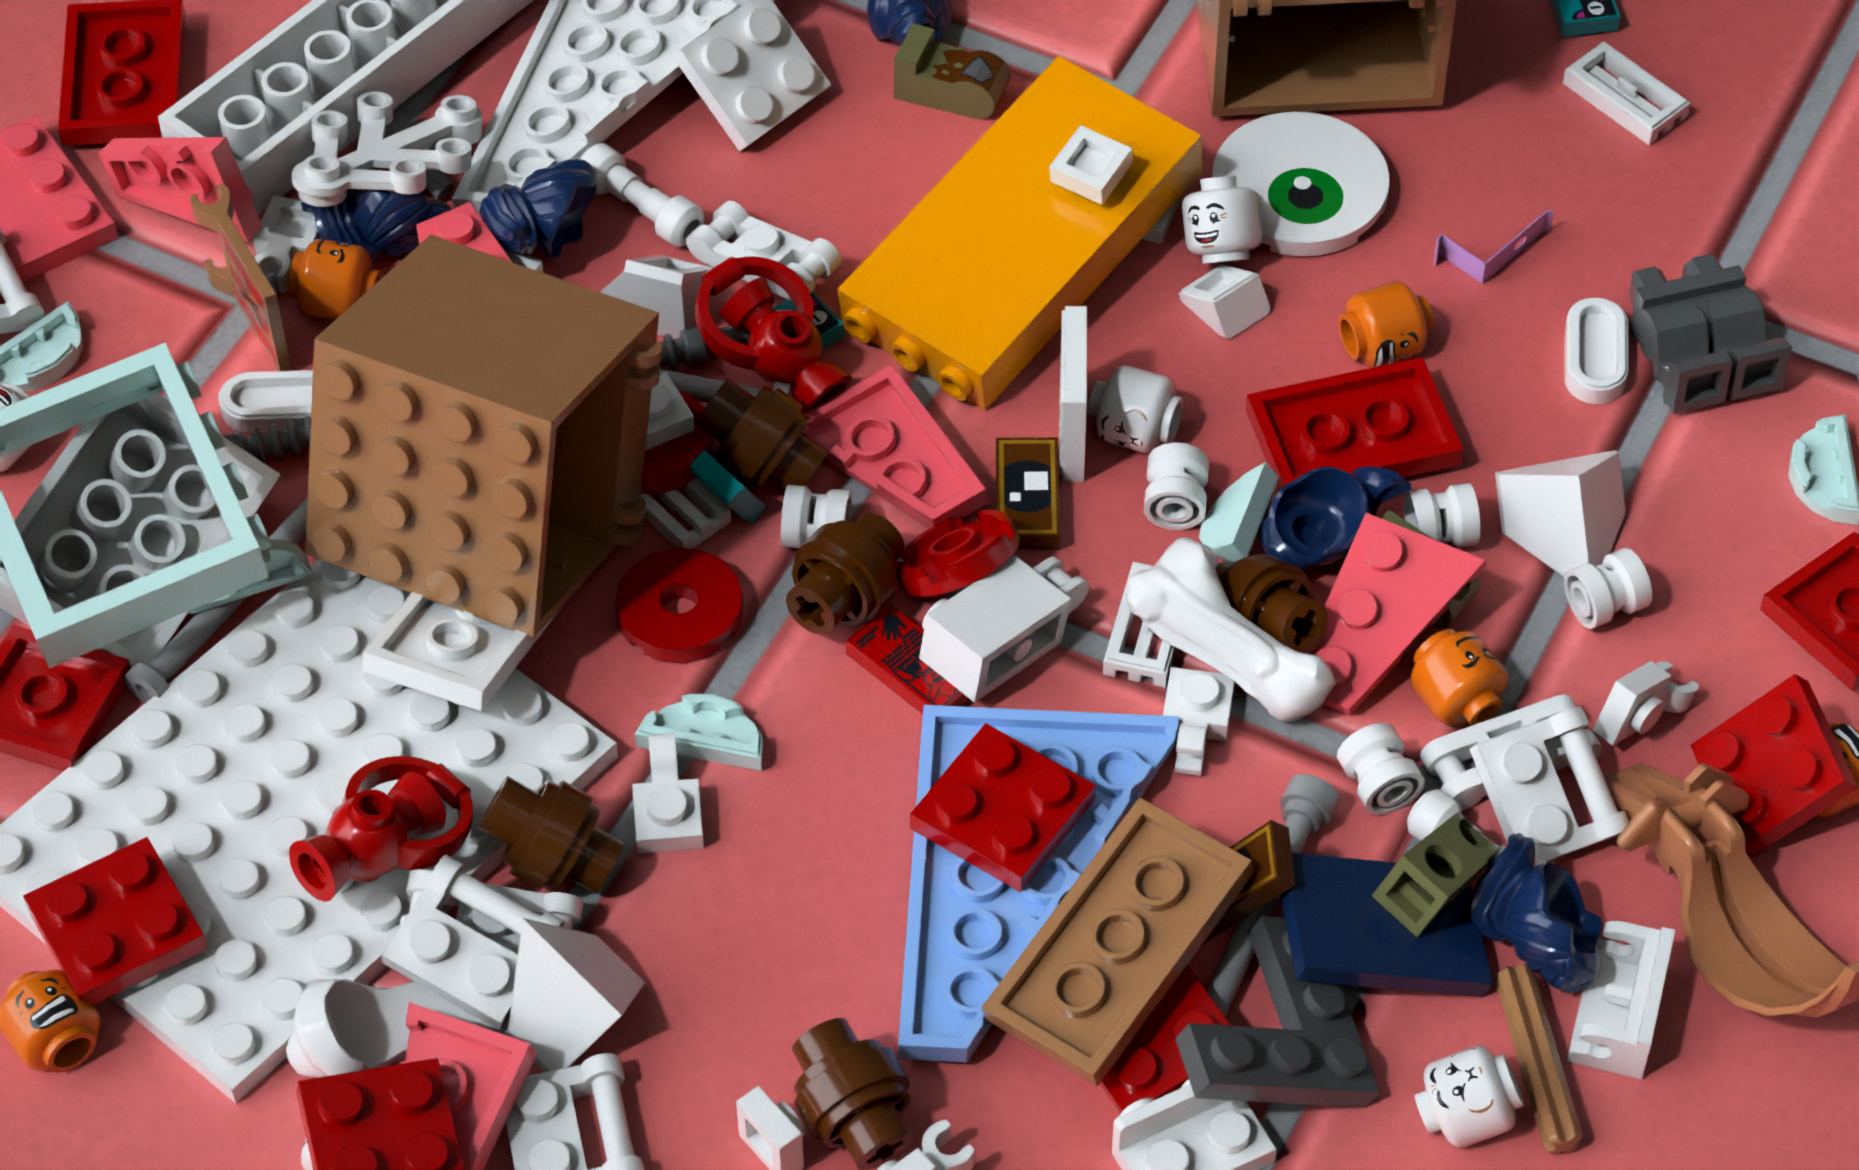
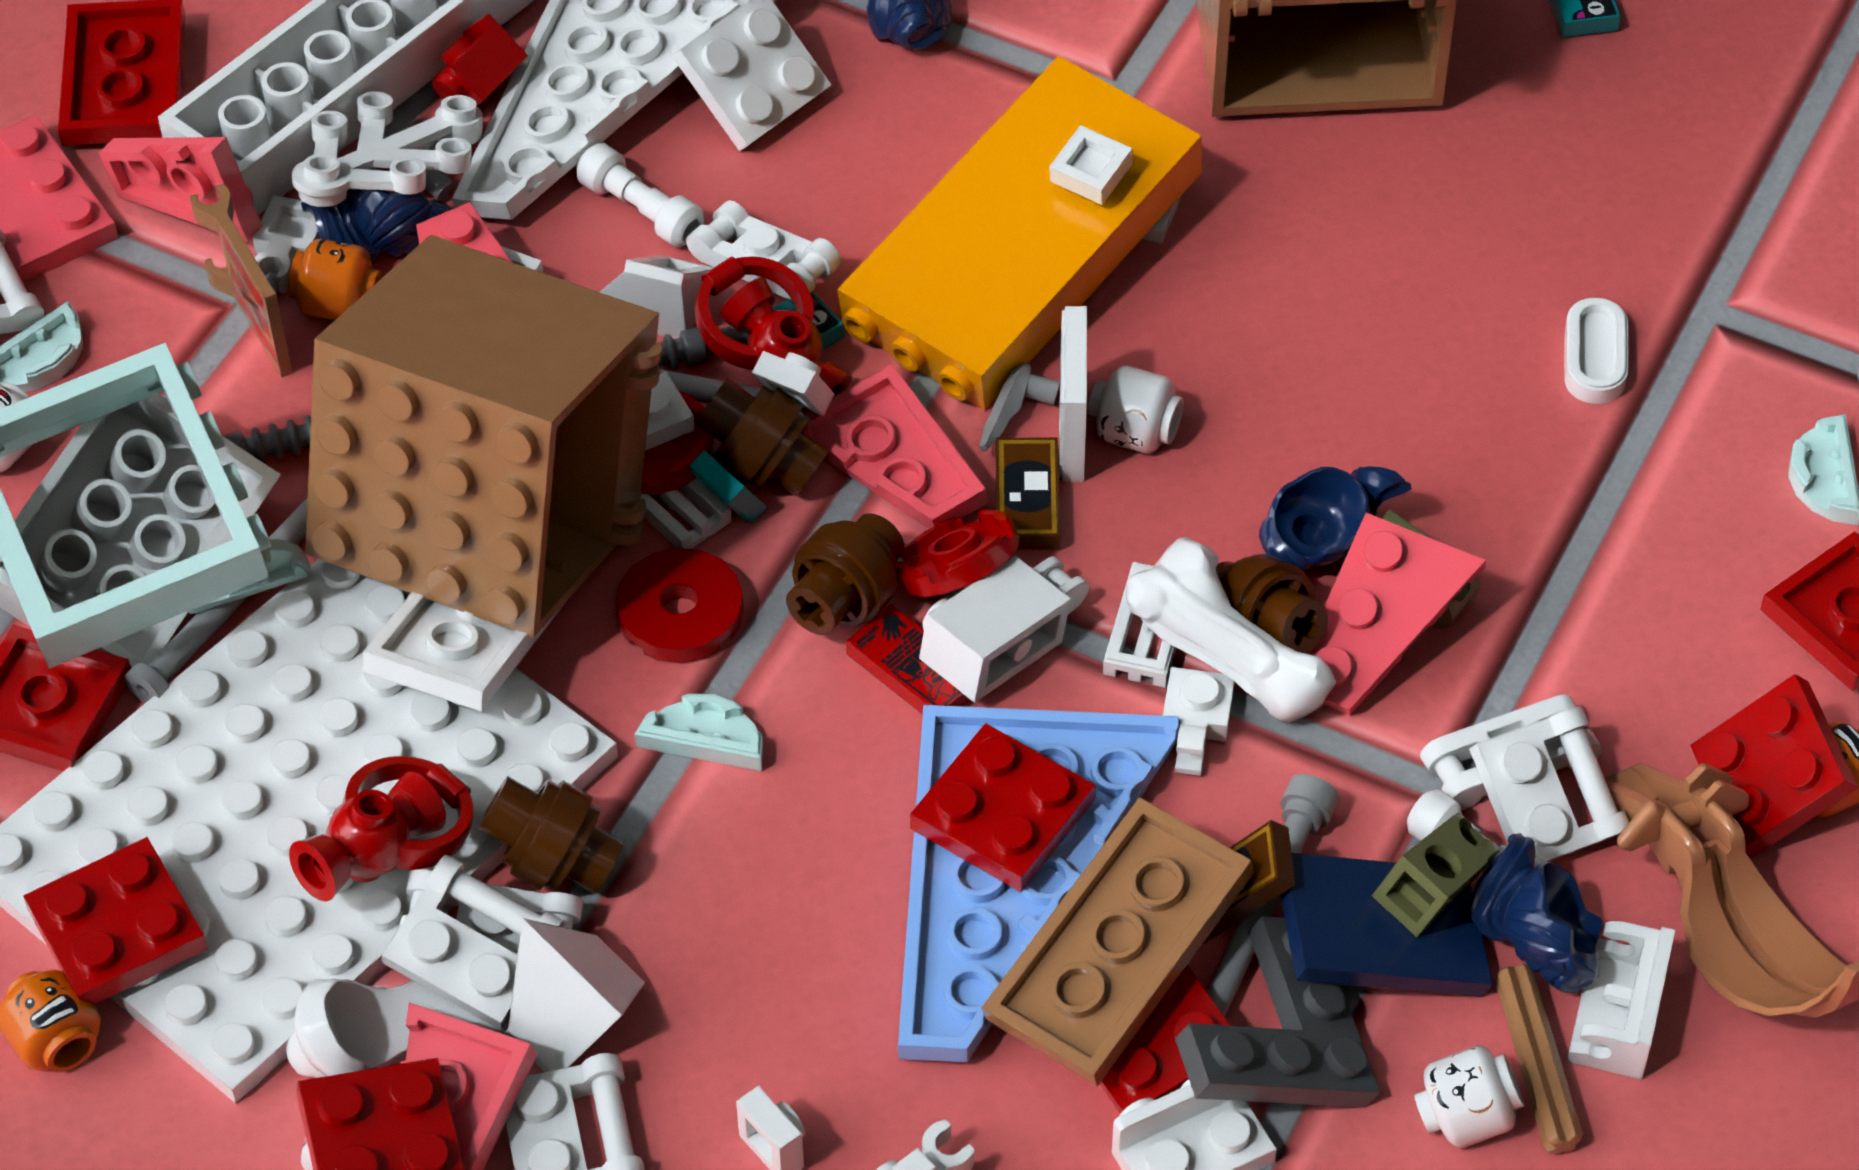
(266, 398): white tile -> none
(478, 61): none -> red brick
(542, 211): dark blue hair -> none
(667, 808): white plate -> none
(795, 377): none -> white plate
(798, 512): white wheel -> none
(852, 1093): reddish brown piece -> none
(948, 75): olive leg -> none
(1016, 387): none -> light grey bar
(1174, 496): white wheel -> none
(1222, 220): white head -> none
(1227, 299): white slope -> none
(1238, 513): light aqua tile -> none
(1313, 180): white tile -> none
(1356, 420): red plate -> none
(1383, 774): white wheel -> none
(1385, 324): orange head -> none
(1445, 515): white wheel -> none
(1459, 678): orange head -> none
(1482, 270): lavender piece -> none
(1564, 508): white slope -> none
(1608, 588): white wheel -> none
(1620, 97): white tile -> none
(1640, 700): white plate -> none
(1705, 335): dark grey hips -> none

